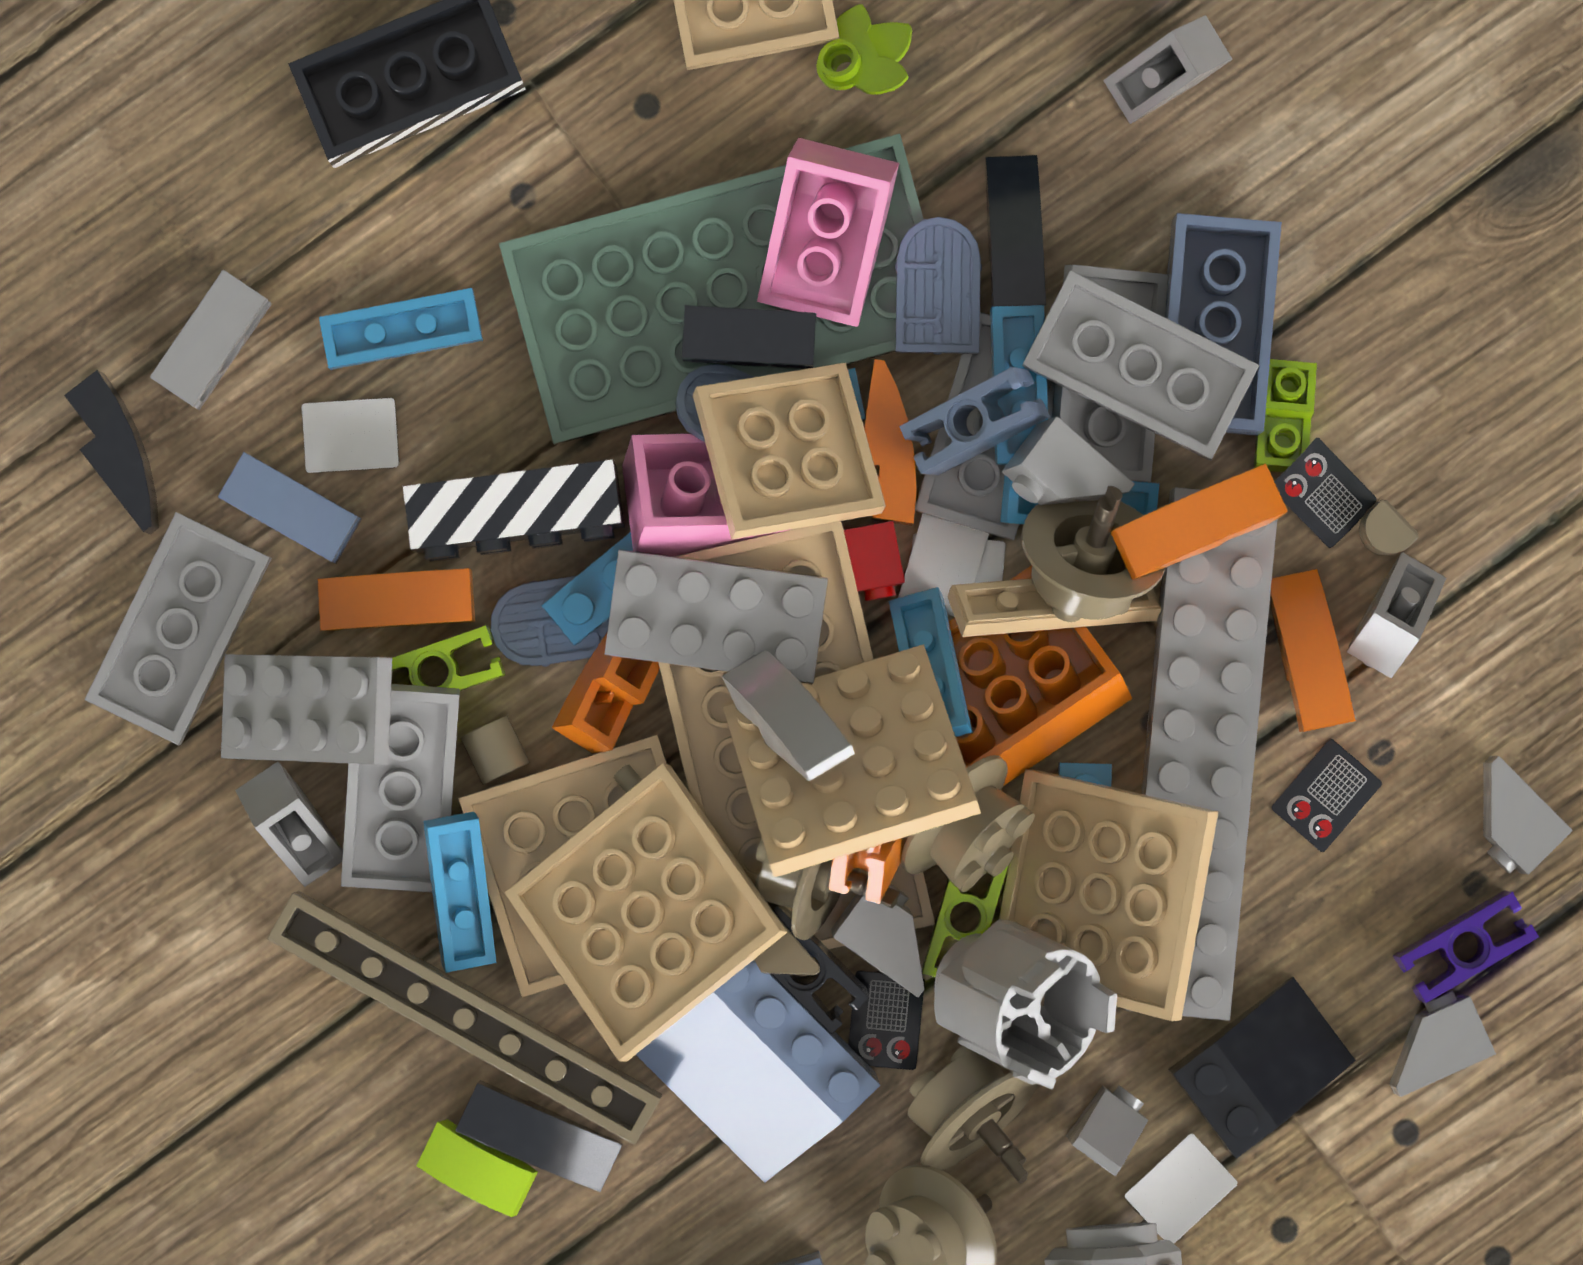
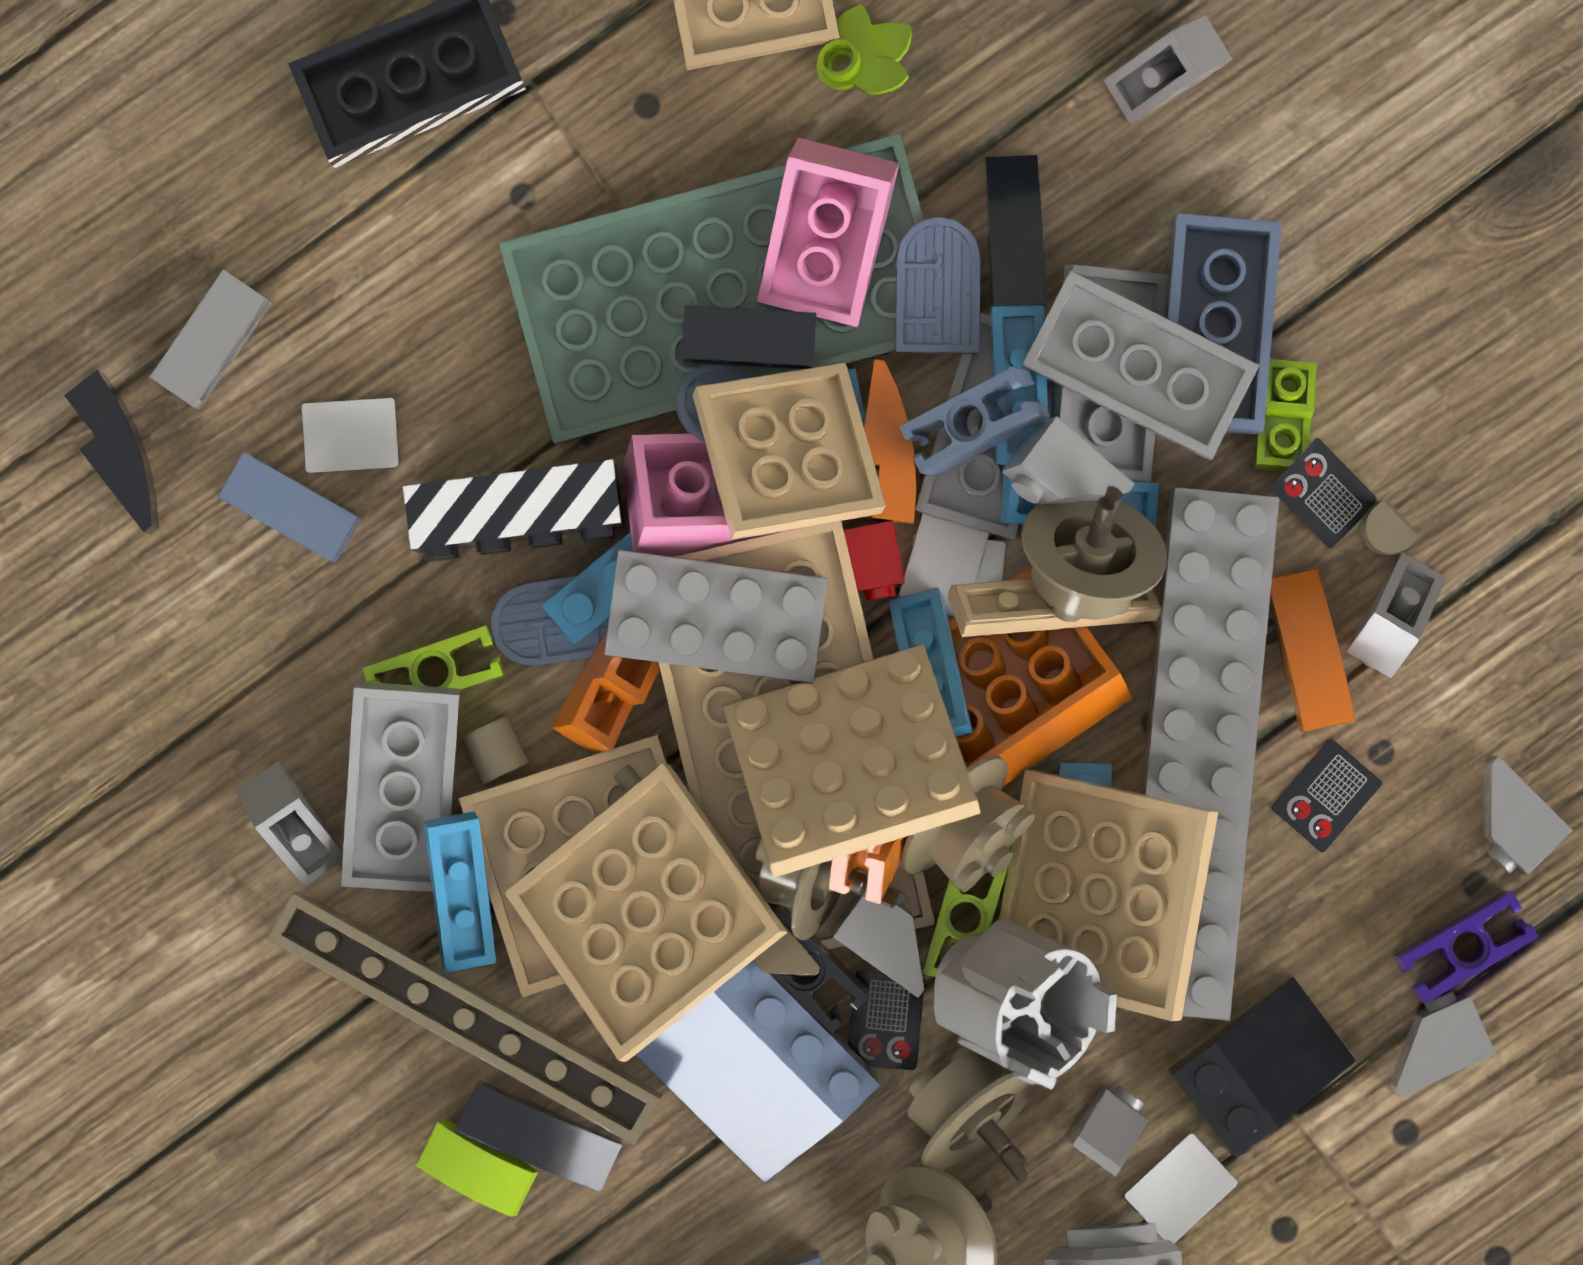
(178, 628): light grey plate -> none
(306, 708): light grey plate -> none
(396, 599): orange slope -> none
(400, 328): dark azure plate -> none
(787, 715): light grey slope -> none
(1199, 522): orange slope -> none

